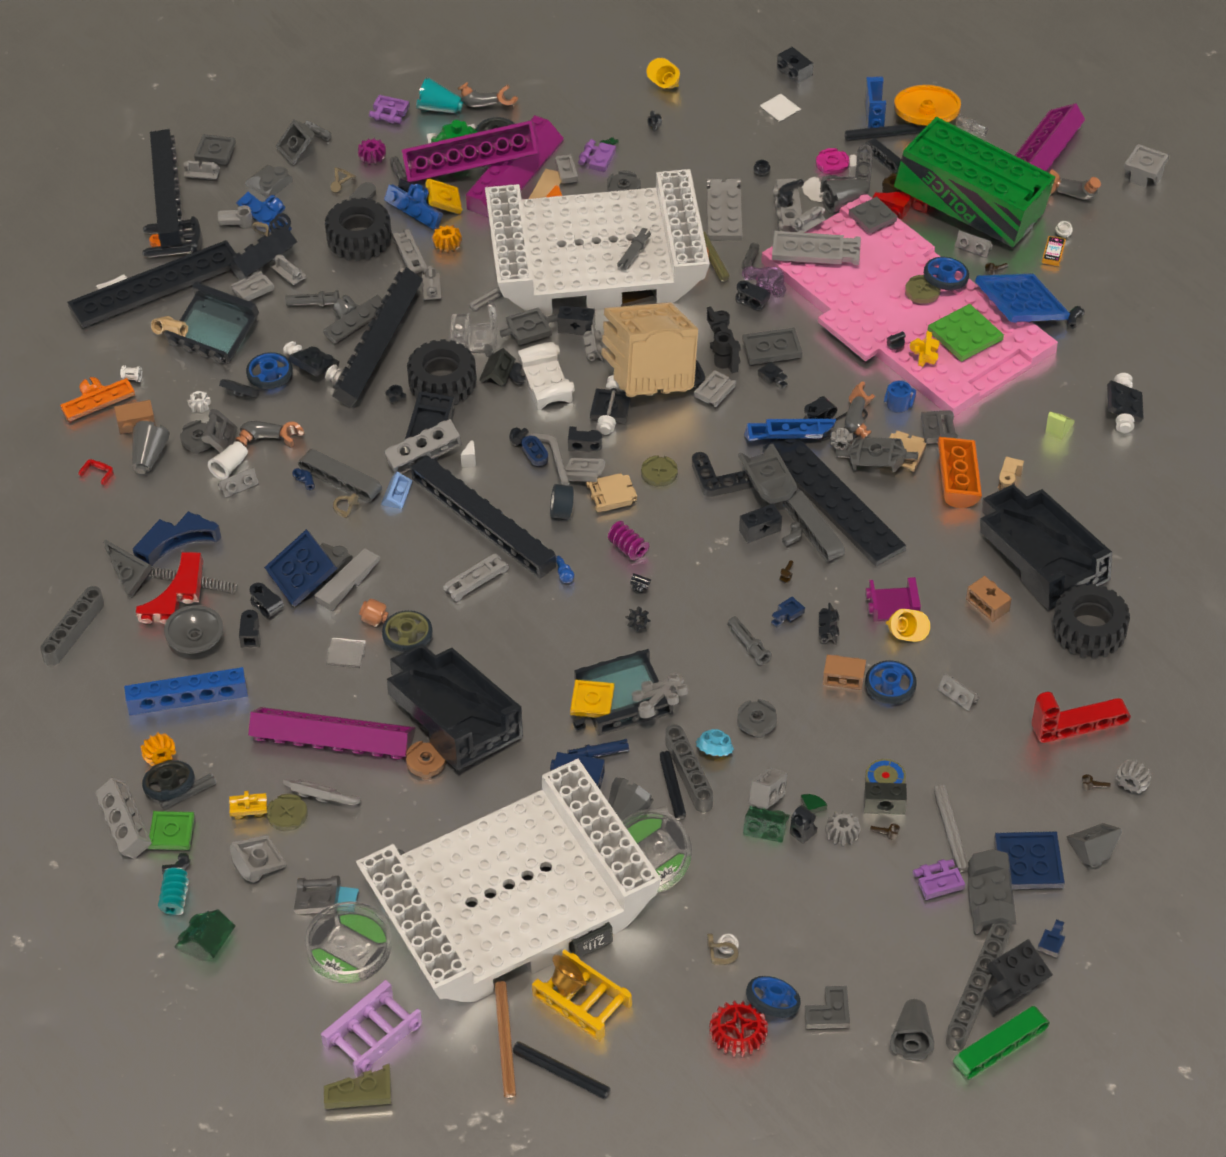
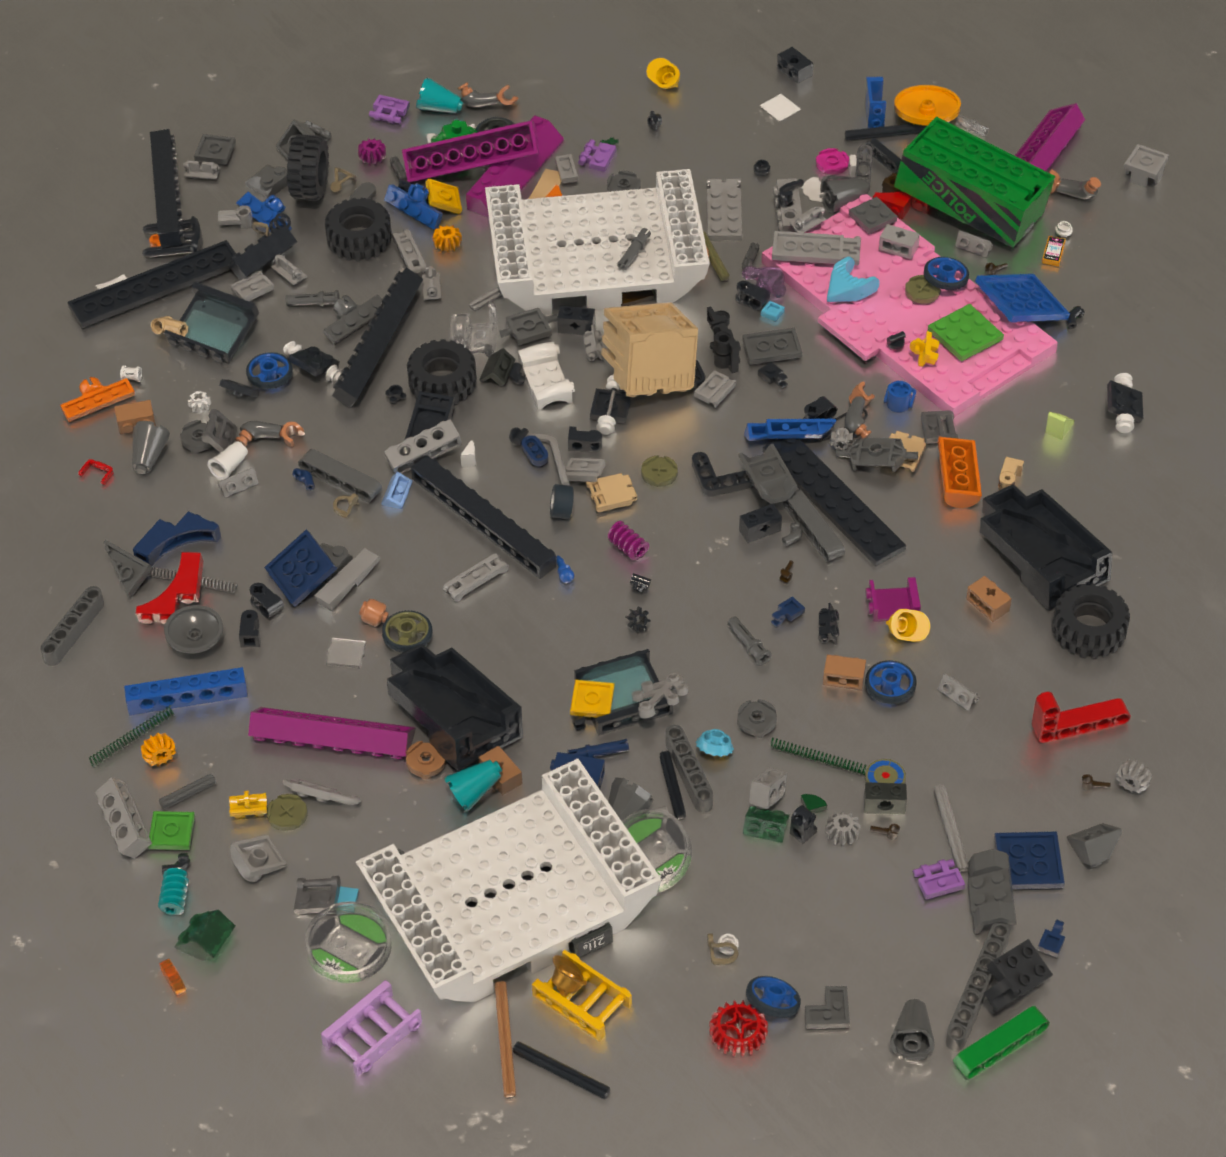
(129, 740): none -> dark green piece
(168, 780): wheel -> none
(172, 977): none -> clear orange beam
(307, 167): none -> black tyre
(366, 1090): olive wing -> none
(474, 782): none -> teal cone
(511, 773): none -> medium nougat brick
(772, 311): none -> medium azure tile
(817, 757): none -> dark green piece
(847, 288): none -> medium azure animal
(899, 241): none -> light grey brick

